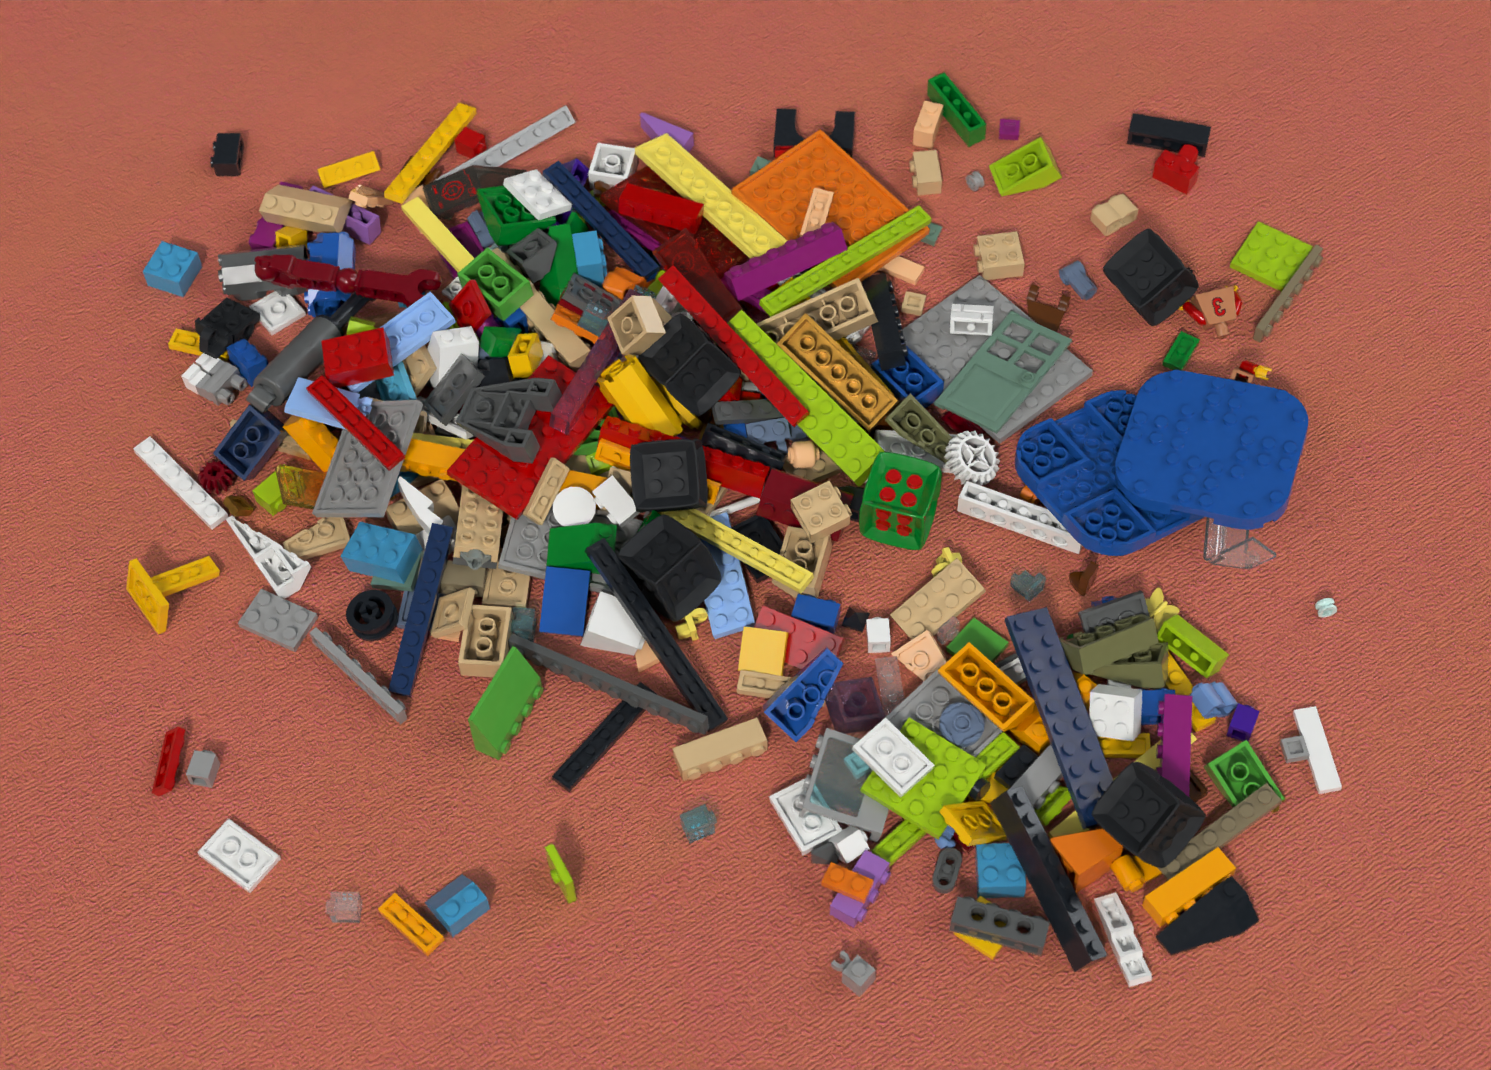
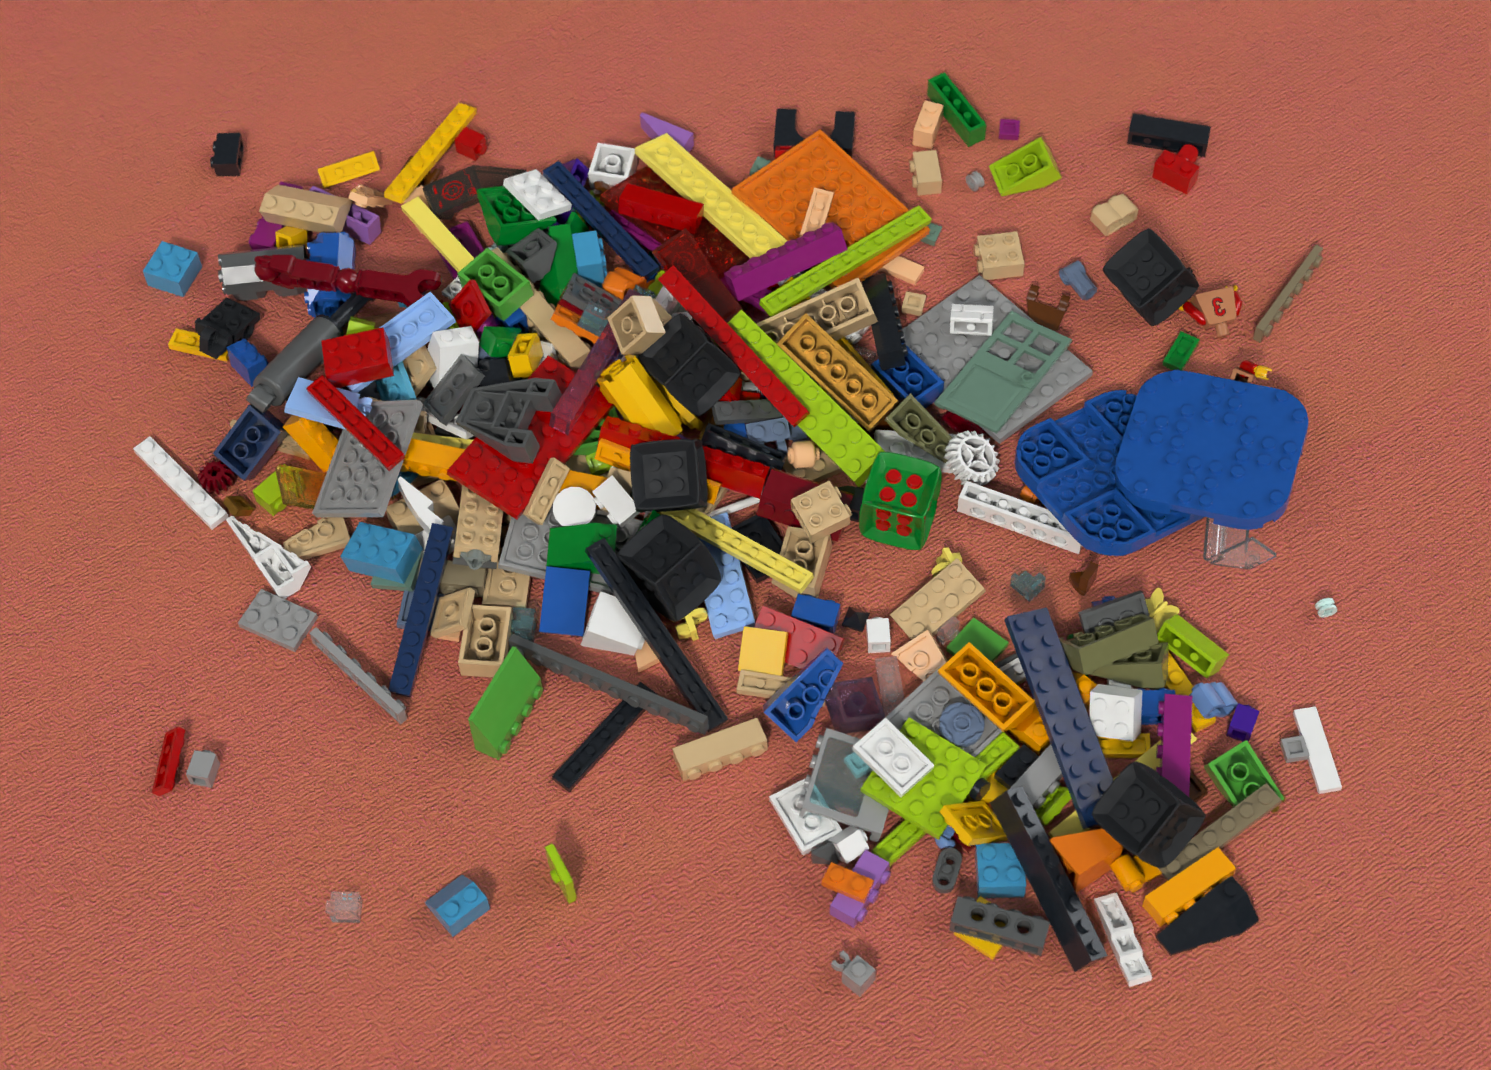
(151, 592): yellow piece -> none
(214, 379): light grey hips -> none
(239, 855): white tile -> none
(277, 311): white tile -> none
(367, 606): black wheel -> none
(411, 924): light orange plate -> none
(477, 223): sand blue piece -> none
(520, 141): light grey plate -> none
(698, 823): clear light blue brick -> none
(1270, 256): lime plate -> none

